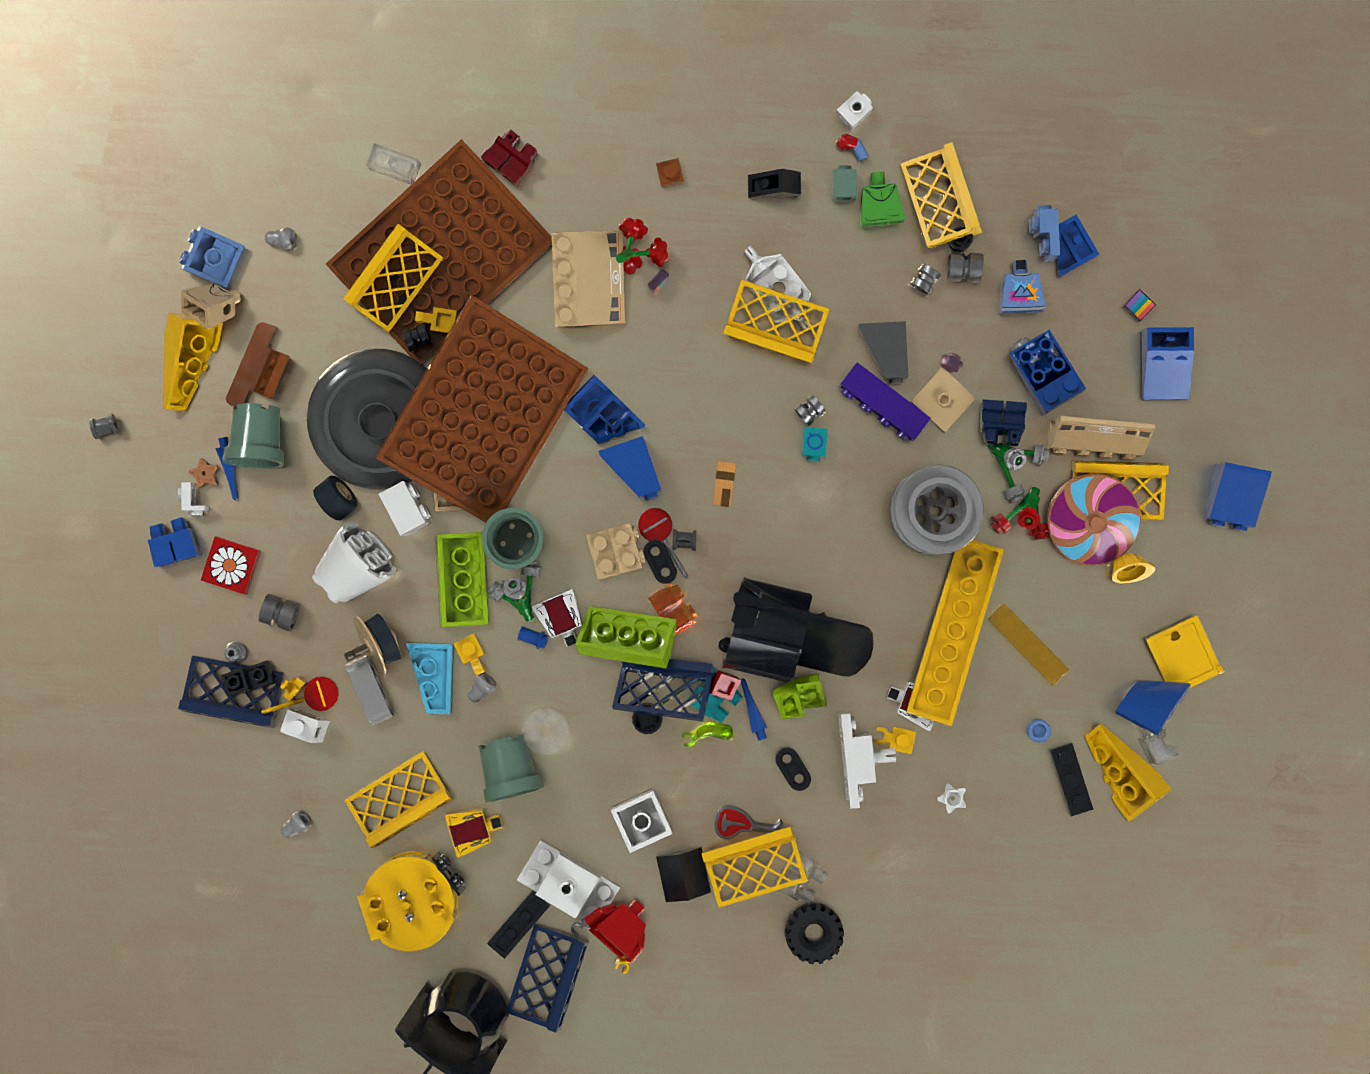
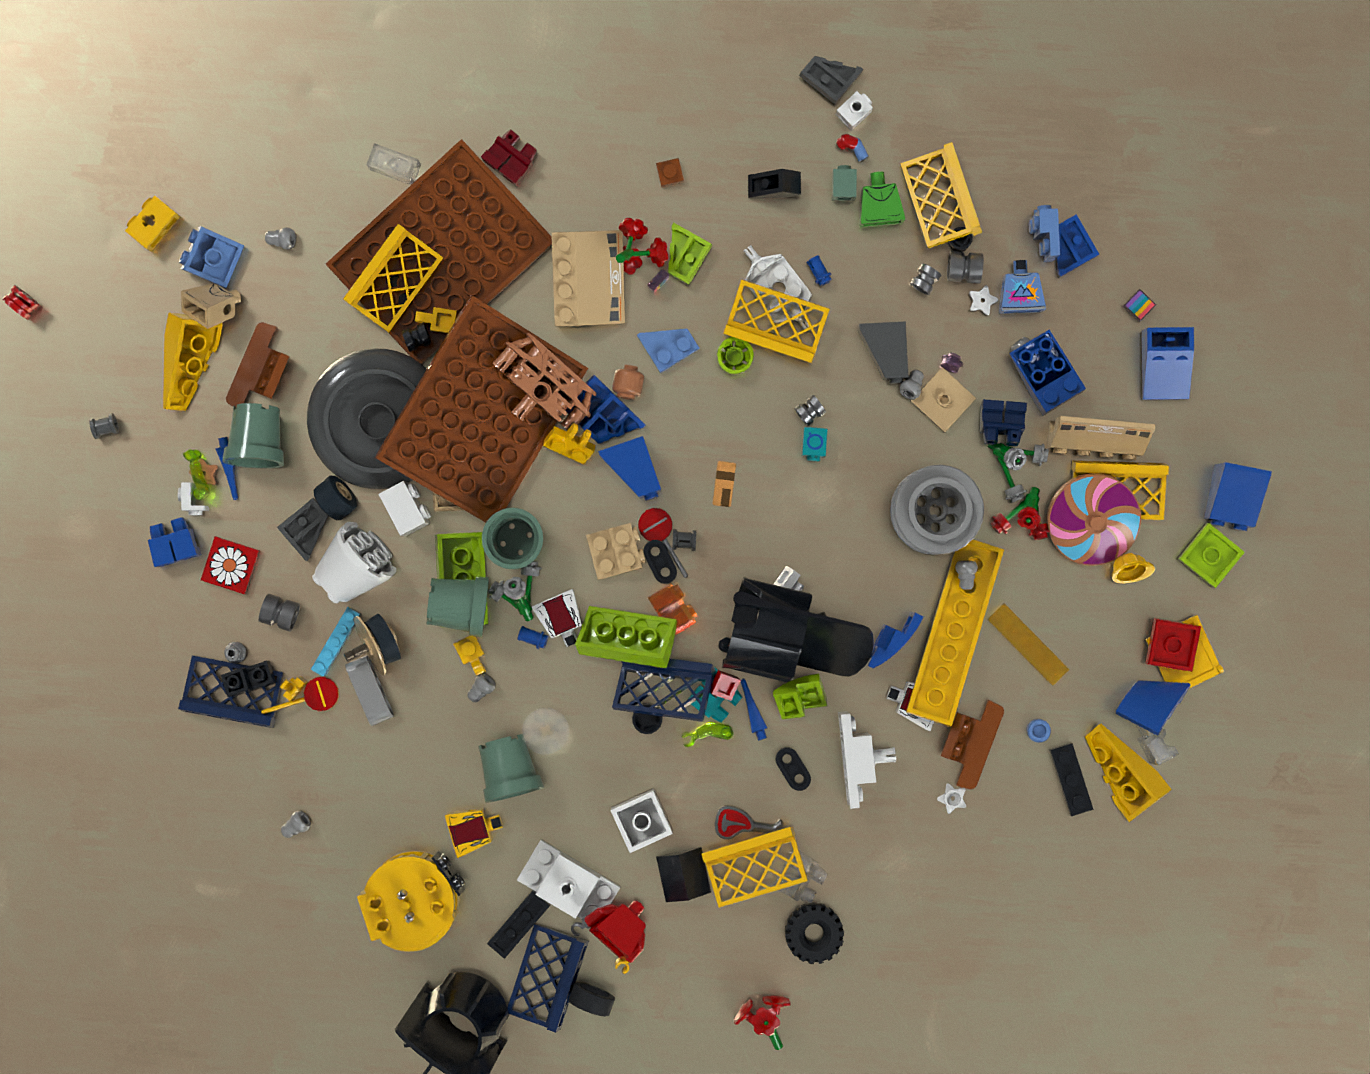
(19, 304): none -> red wheel
(149, 235): none -> yellow brick
(202, 489): none -> clear neon green arm
(304, 527): none -> dark grey wing
(304, 725): white torso -> none
(335, 642): none -> medium azure piece
(403, 819): yellow fence -> none
(434, 674): medium azure wing -> none
(458, 604): none -> sand green piece
(555, 371): none -> nougat piece
(570, 445): none -> yellow hinge
(591, 999): none -> black tyre
(628, 382): none -> nougat head
(668, 346): none -> medium blue wing
(686, 253): none -> lime wing
(734, 356): none -> lime helmet
(765, 1020): none -> red plant
(788, 579): none -> white tile
(819, 271): none -> blue pin
(830, 77): none -> dark grey wing
(885, 402): dark purple brick -> none
(892, 640): none -> blue slope
(899, 738): yellow plate -> none
(912, 385): none -> light grey piece
(966, 573): none -> light grey piece
(971, 742): none -> dark orange plate
(976, 300): none -> white plate
(1173, 644): none -> red tile
(1211, 555): none -> lime plate

